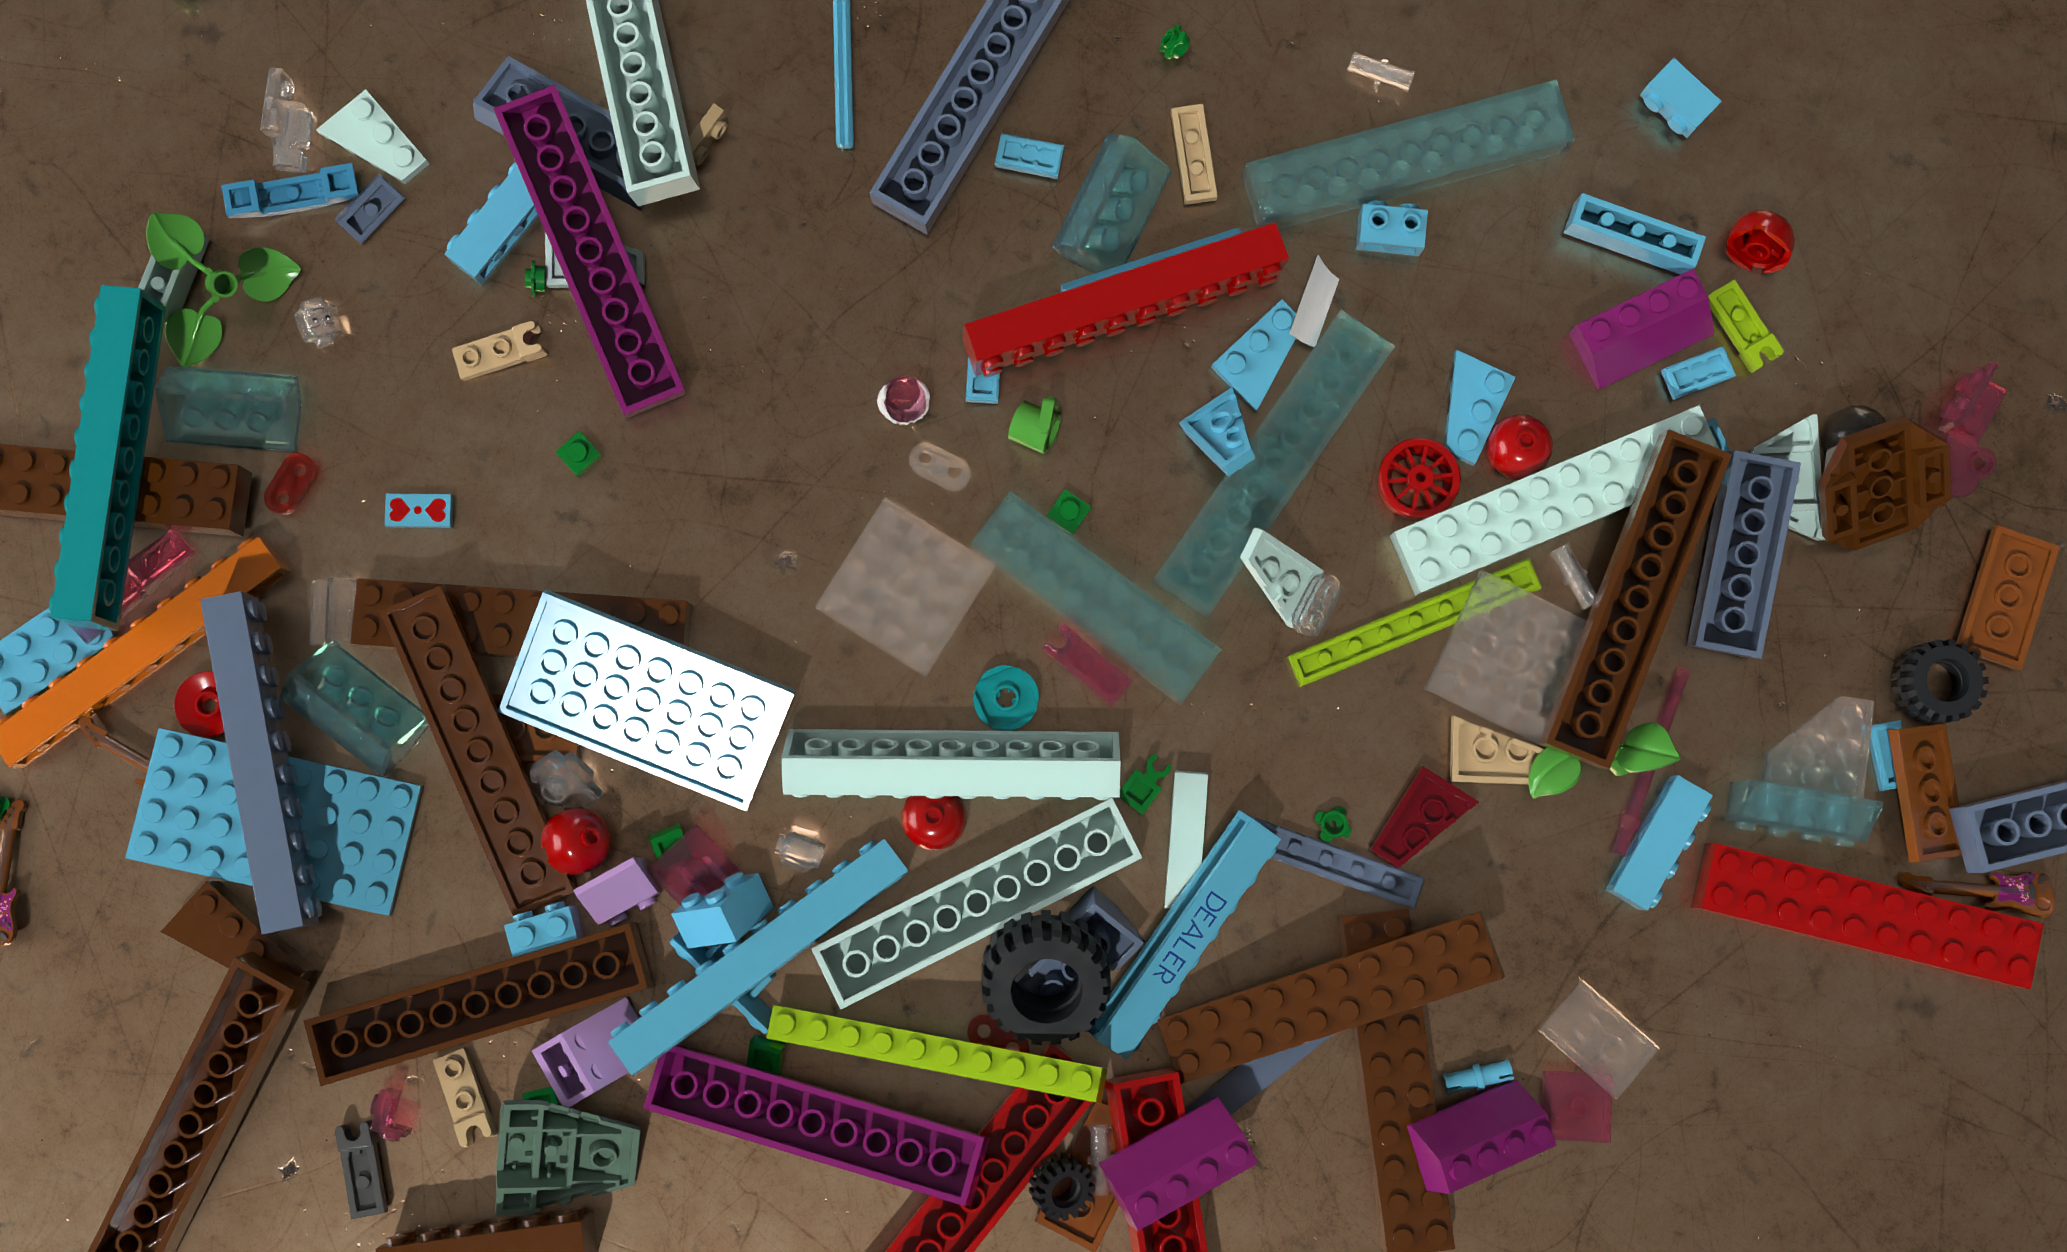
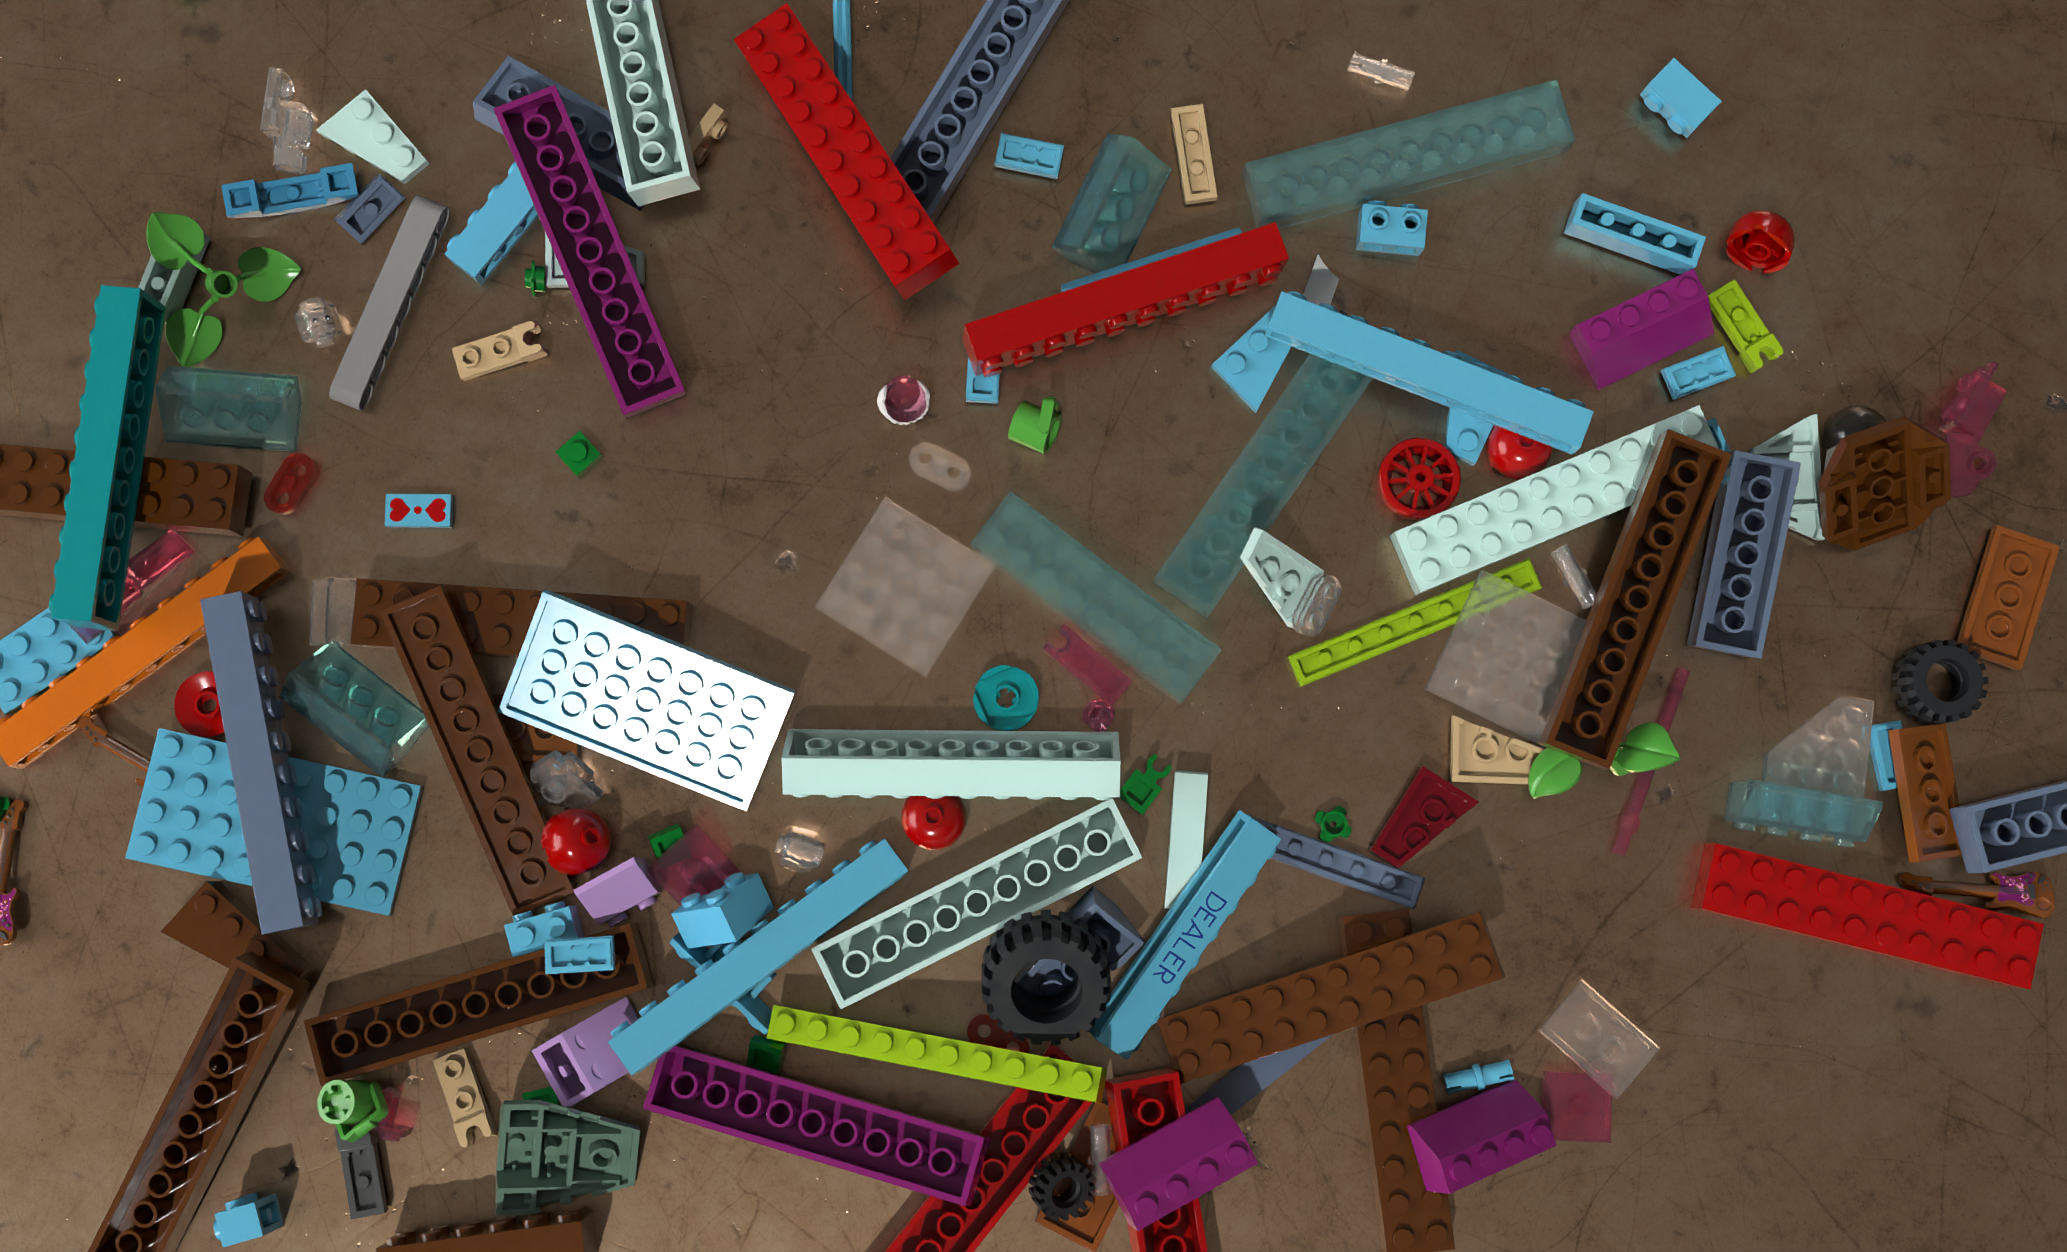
(247, 1219): none -> medium azure brick
(352, 1103): none -> bright green piece
(389, 303): none -> light grey beam
(579, 954): none -> medium azure plate
(846, 152): none -> red brick
(1069, 512): green plate -> none
(1098, 715): none -> clear pink bush
(1174, 42): green plate -> none
(1221, 432): medium azure wing -> none
(1429, 372): none -> medium azure brick
(1659, 843): medium azure brick -> none

